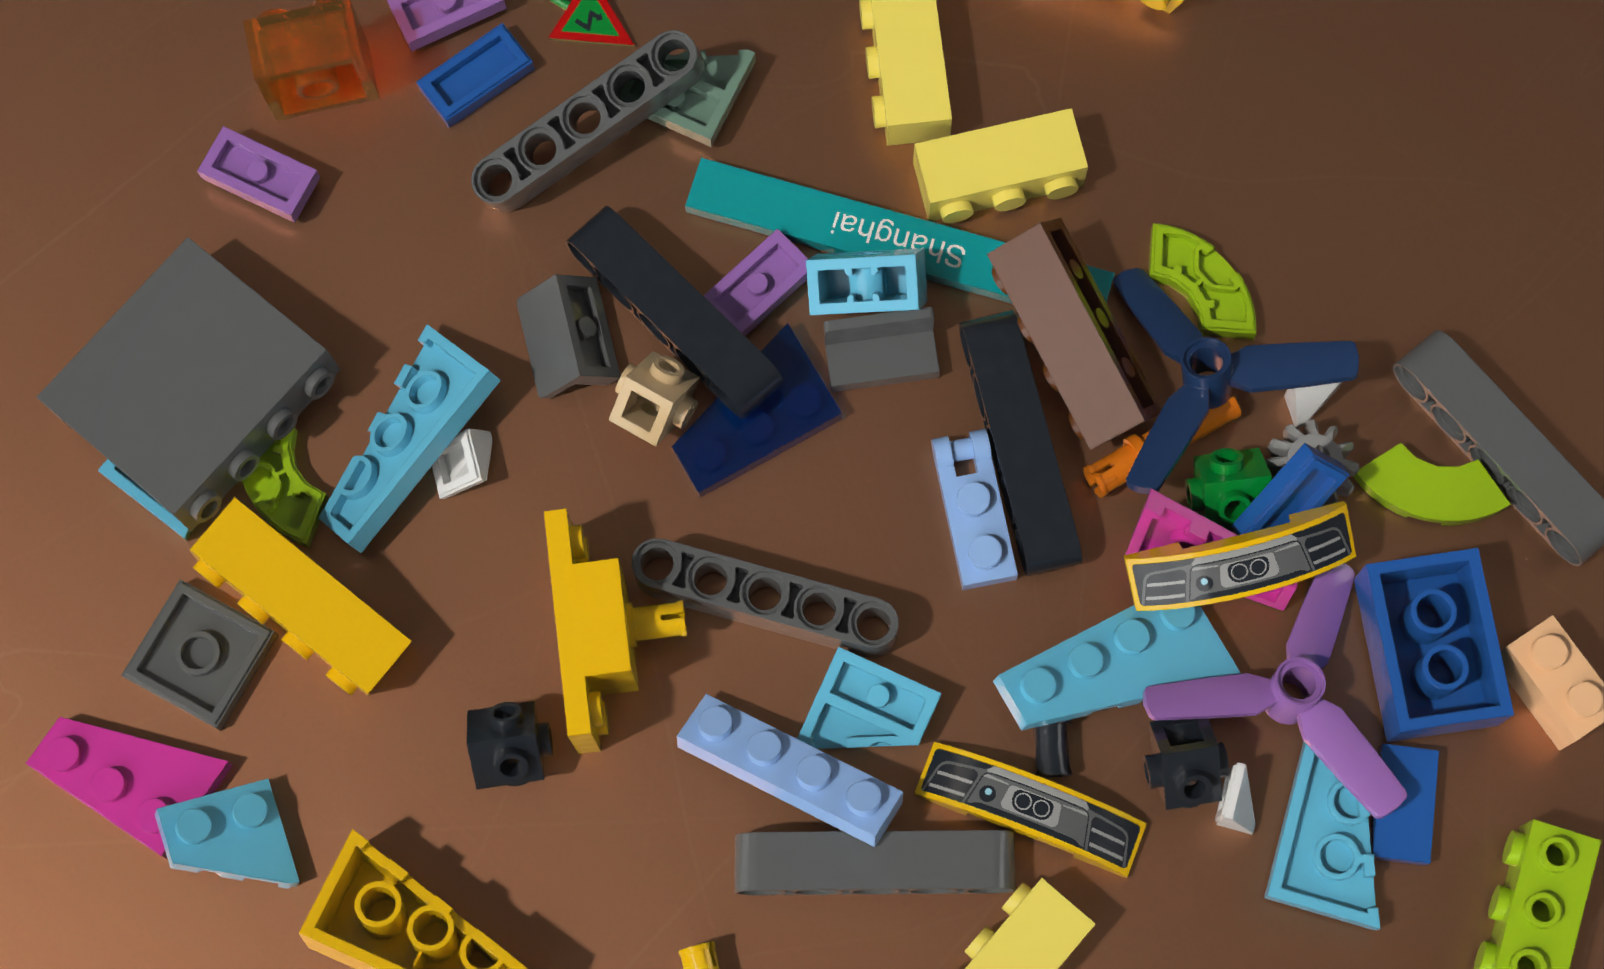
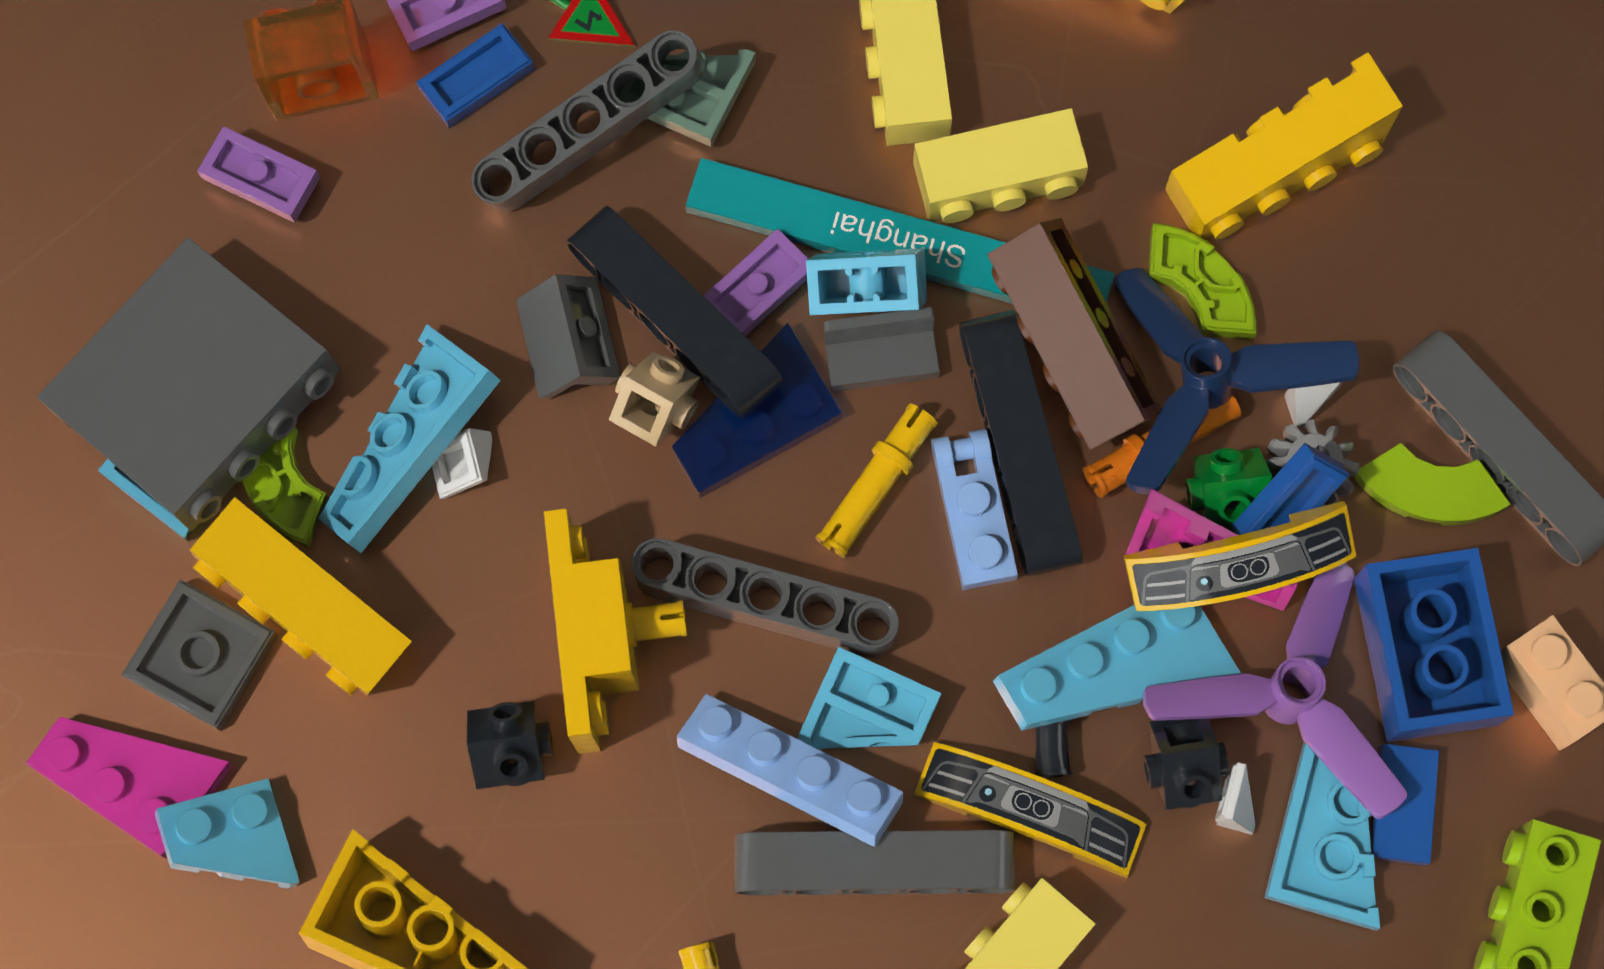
(888, 463): none -> yellow pin
(1286, 152): none -> yellow wedge

